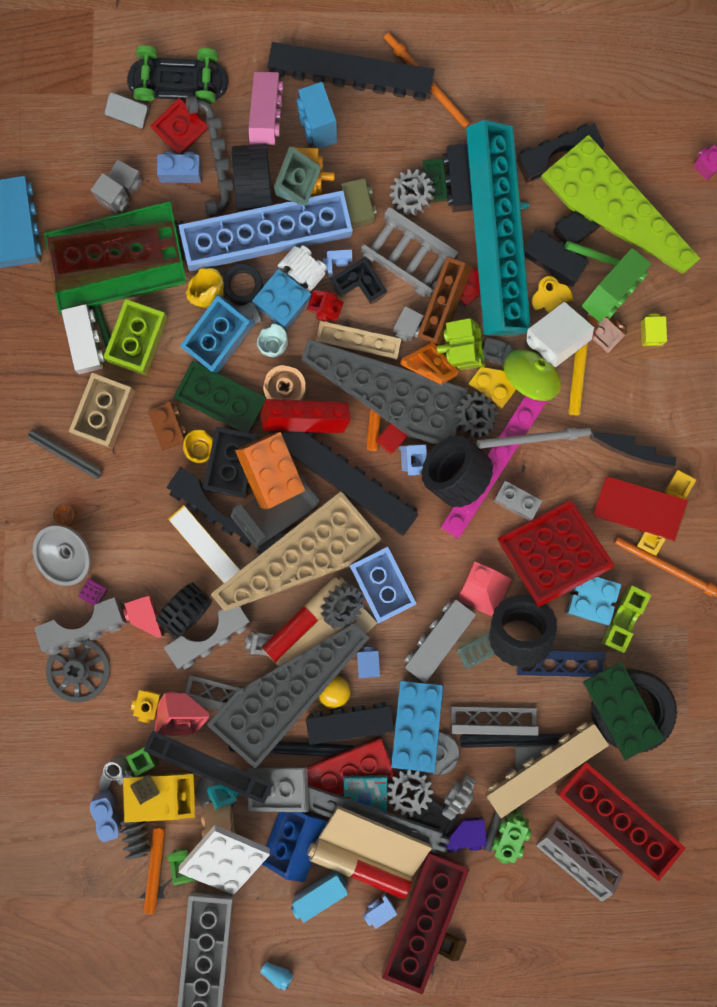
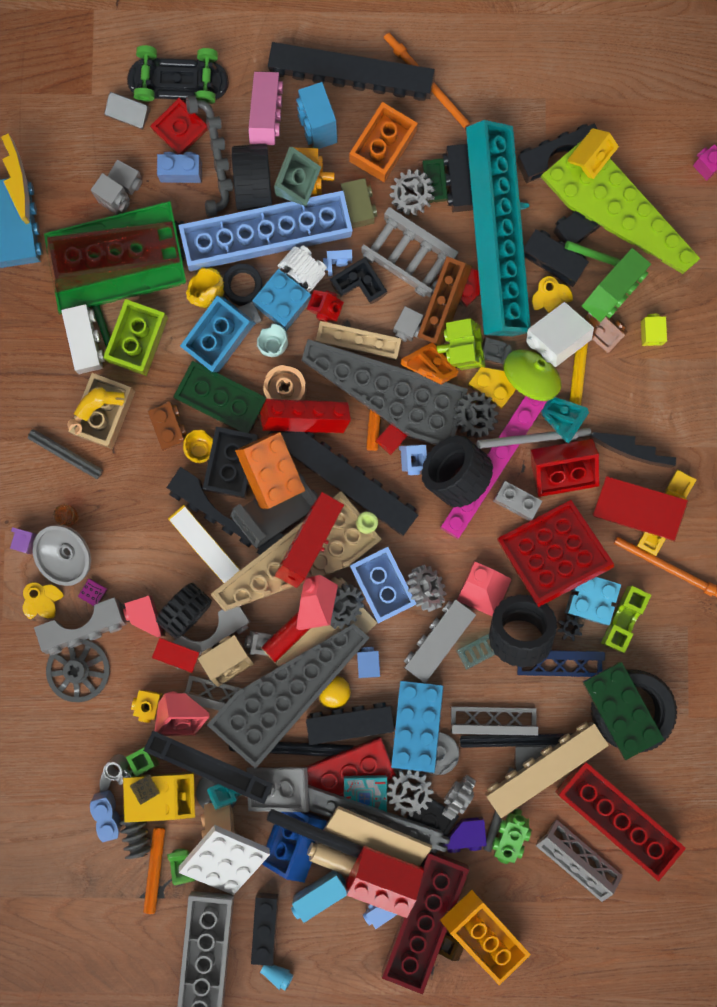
(17, 184): none -> yellow slope
(23, 541): none -> medium lavender panel
(43, 602): none -> yellow plate
(93, 400): none -> yellow arm
(176, 655): none -> red tile
(225, 660): none -> tan brick
(264, 929): none -> black brick
(309, 540): none -> red brick
(314, 833): none -> black axle
(316, 602): none -> coral slope
(366, 522): none -> yellowish green tile
(383, 142): none -> orange brick
(384, 881): none -> red slope
(426, 588): none -> light grey gear
(485, 937): none -> light orange brick
(564, 417): none -> teal wing
(565, 467): none -> red slope
(574, 631): none -> black gear
(594, 152): none -> yellow panel

